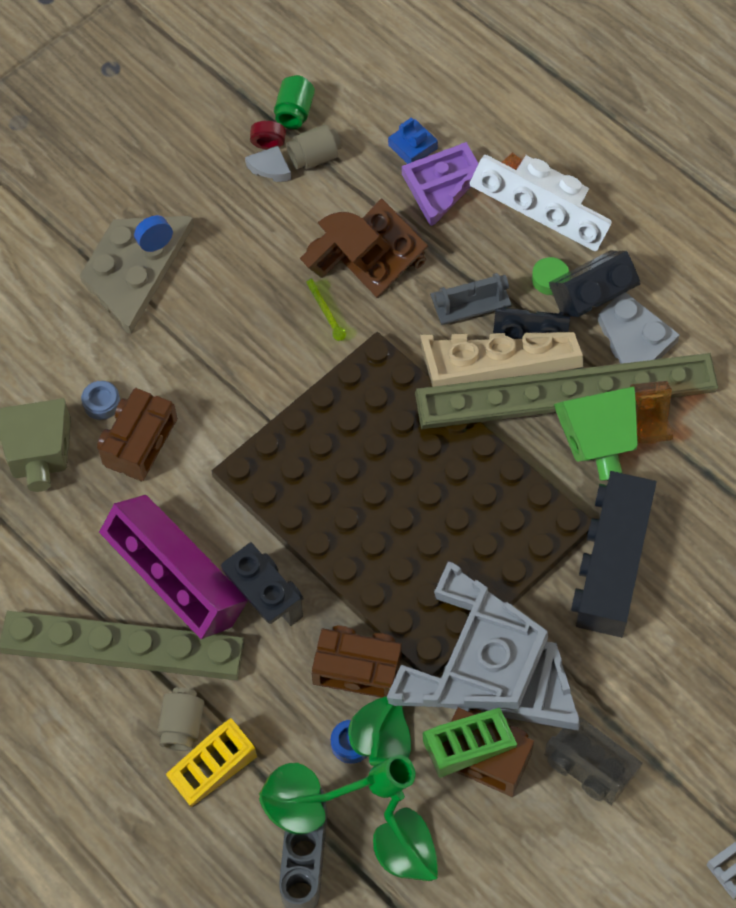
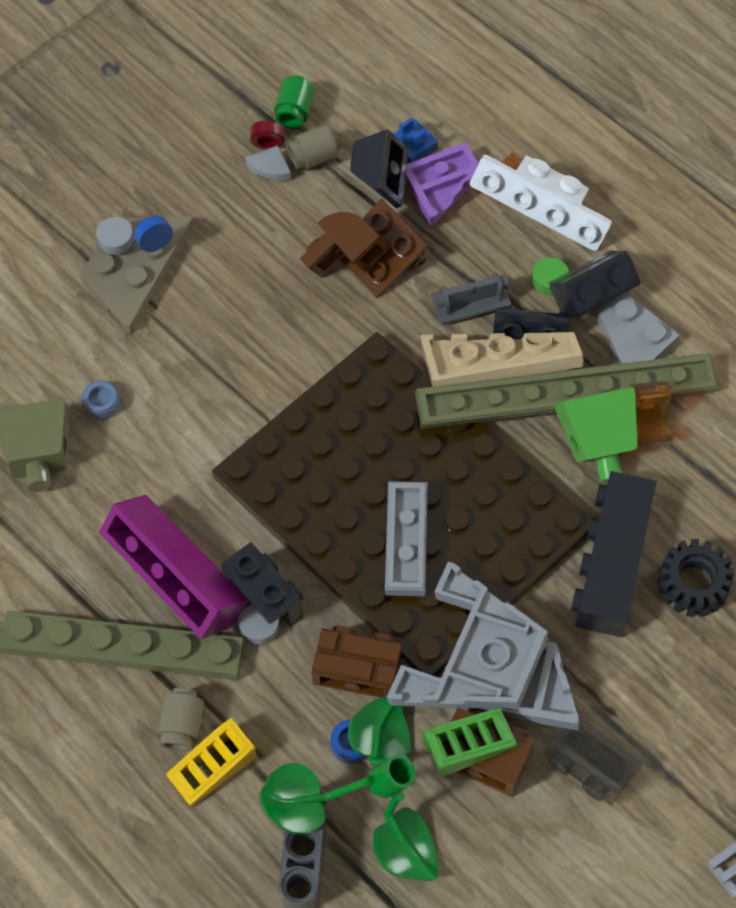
(115, 235): none -> light grey tile
(137, 434): reddish brown brick -> none
(255, 628): none -> light grey tile
(338, 333): clear neon green hinge -> none
(381, 165): none -> black slope
(406, 539): none -> light grey tile
(701, 557): none -> black tyre

